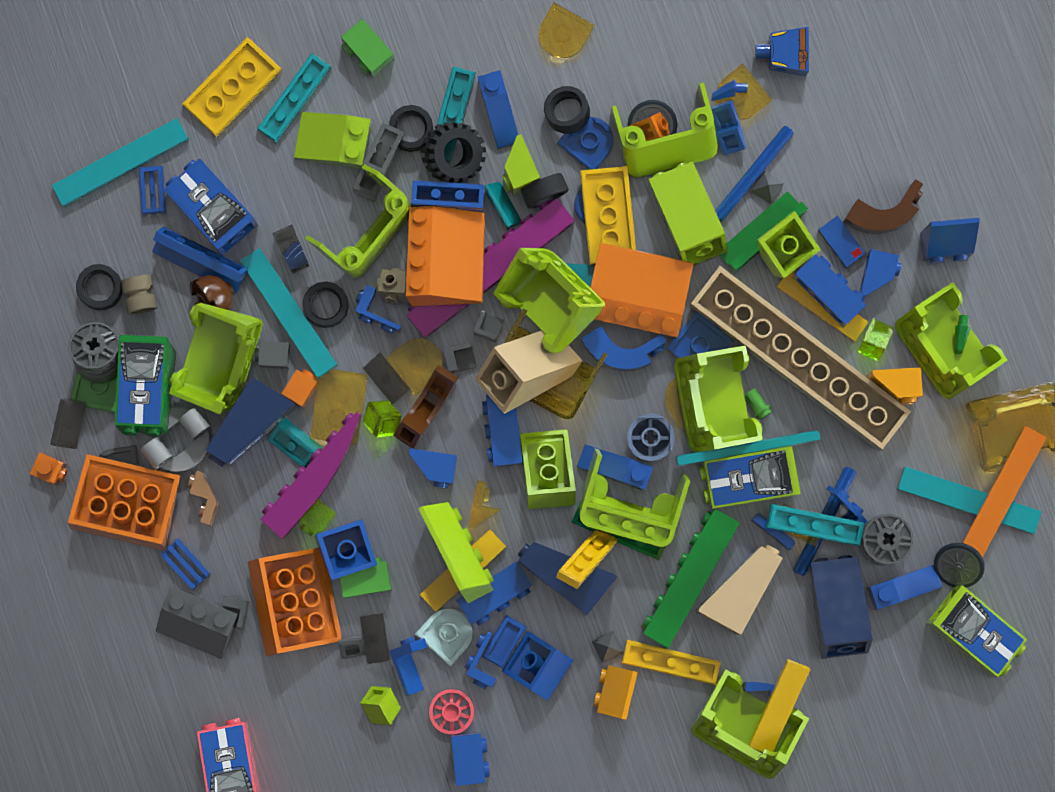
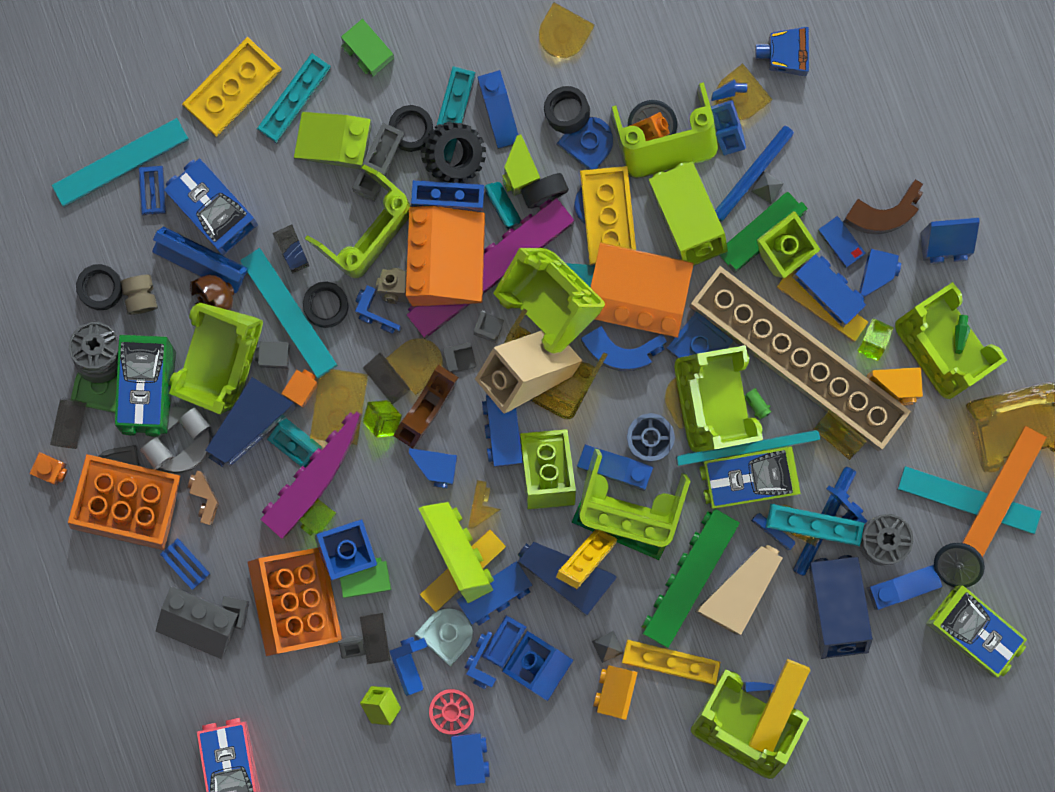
(840, 434): none -> clear yellow panel

